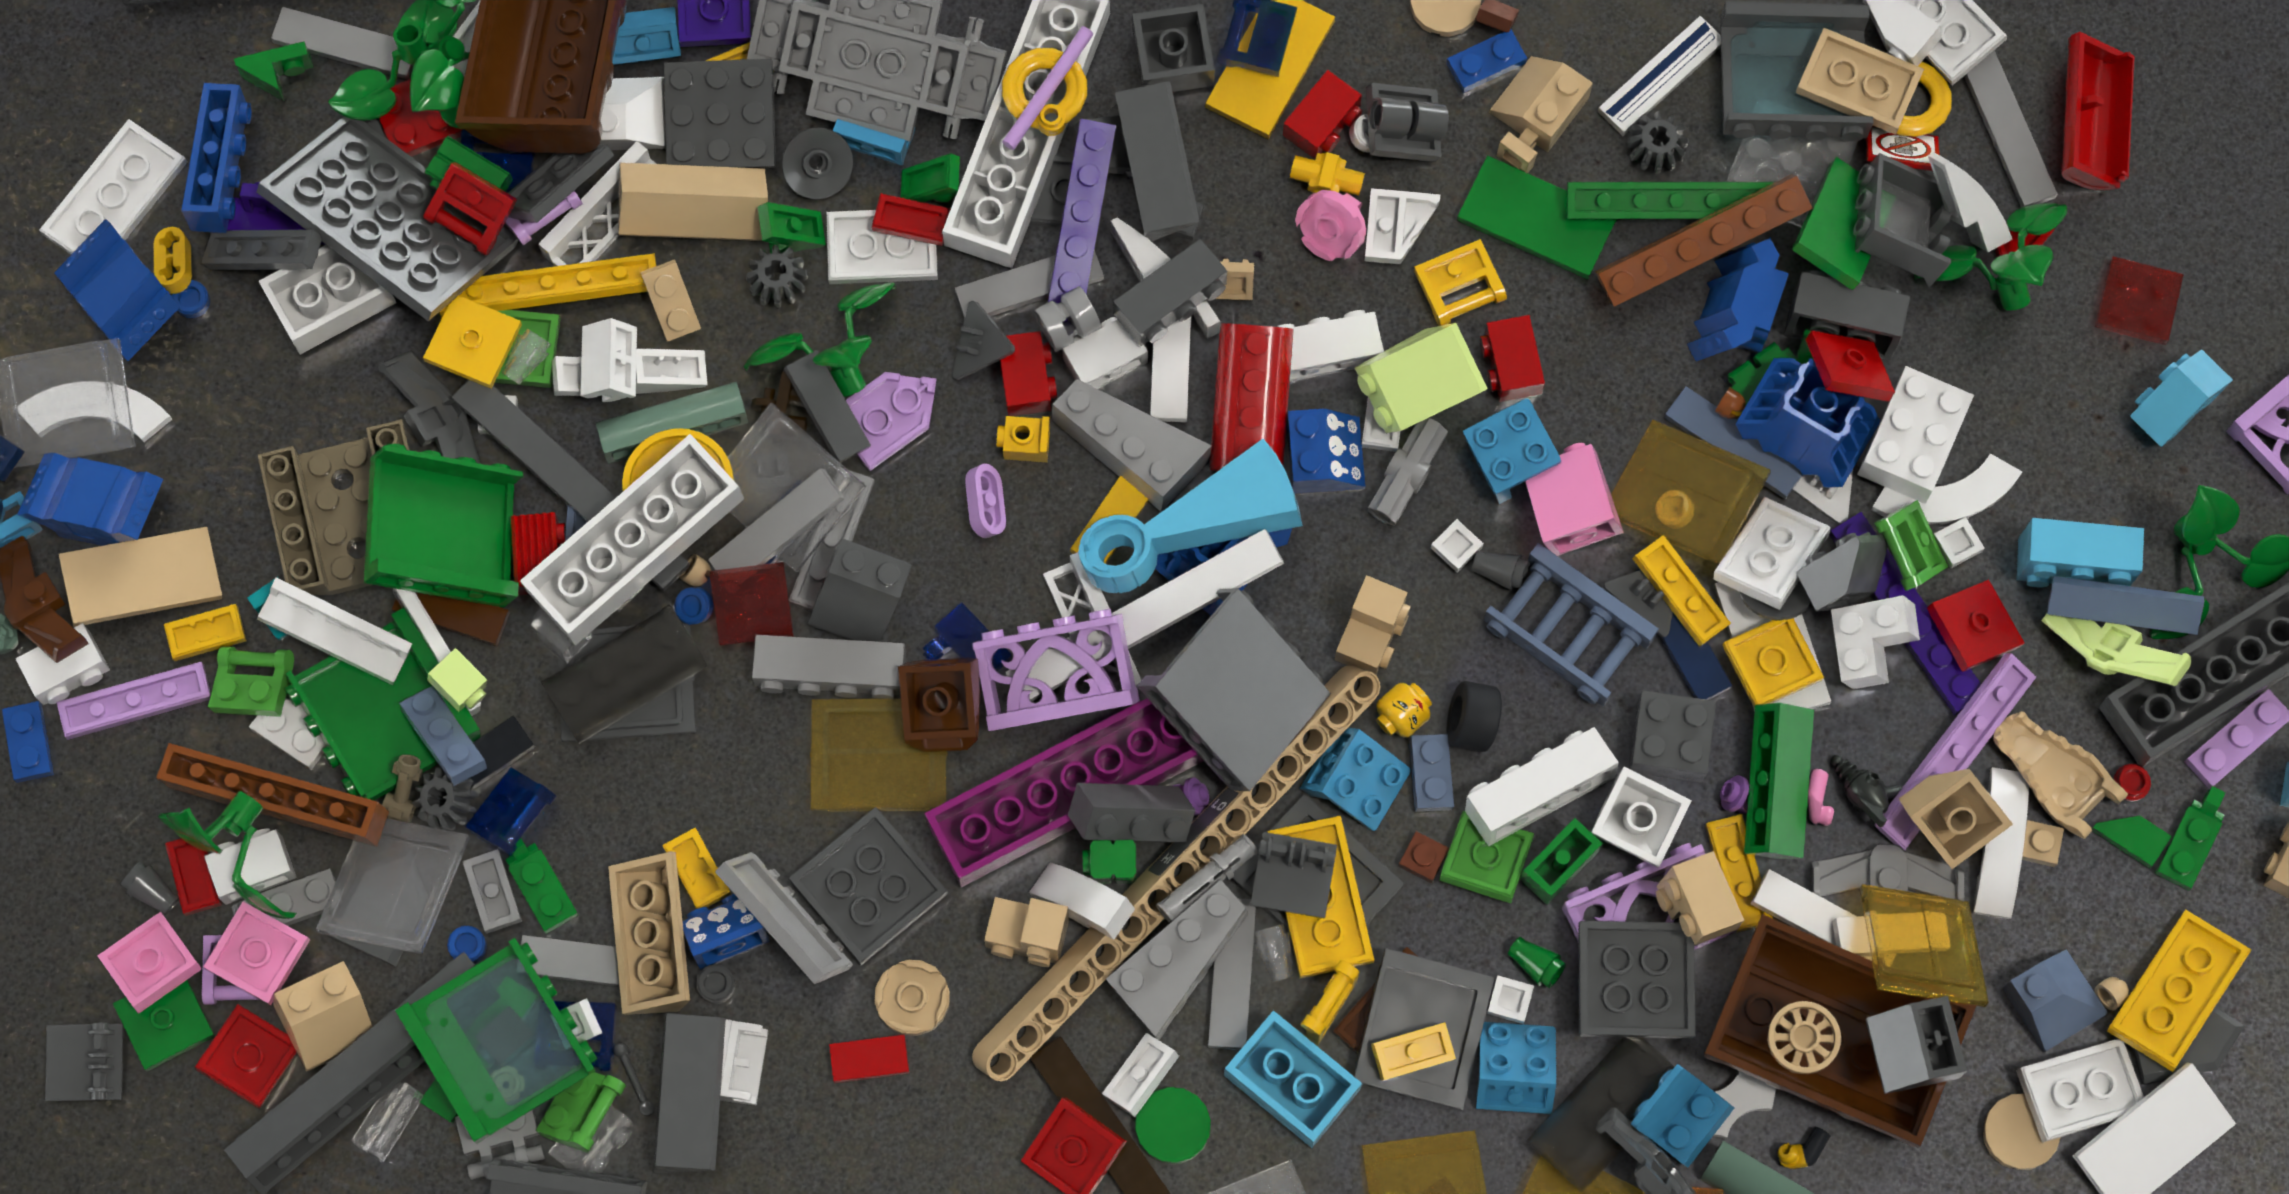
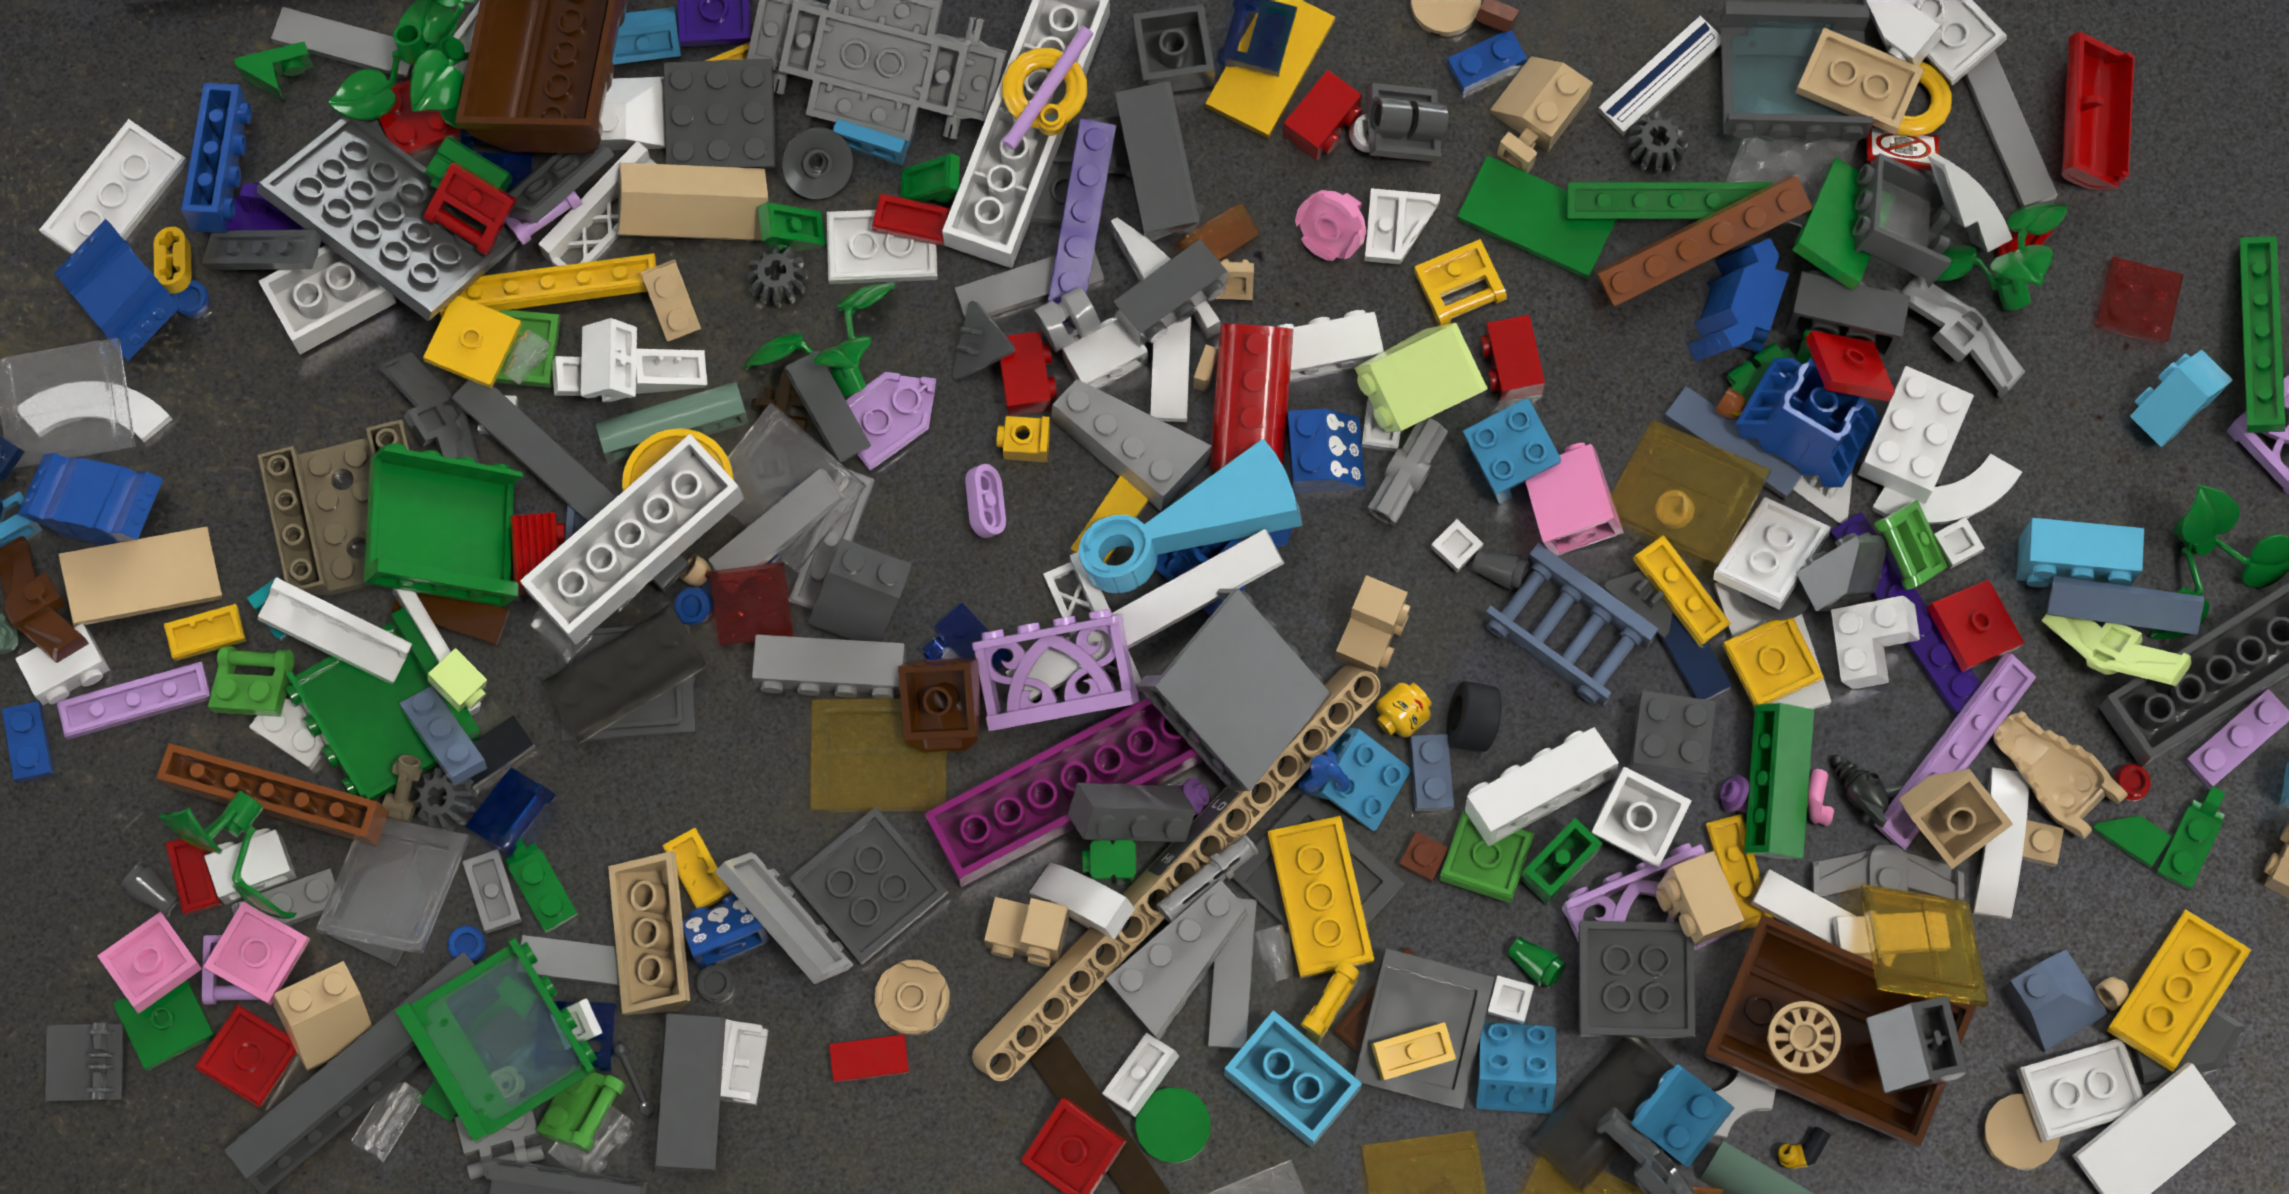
(1206, 368): none -> tan tile
(1224, 232): none -> clear orange plate
(1293, 875): dark grey hinge -> none
(1322, 770): none -> blue piece
(1327, 173): yellow axle -> none
(1964, 332): none -> light grey plate
(2262, 335): none -> green plate

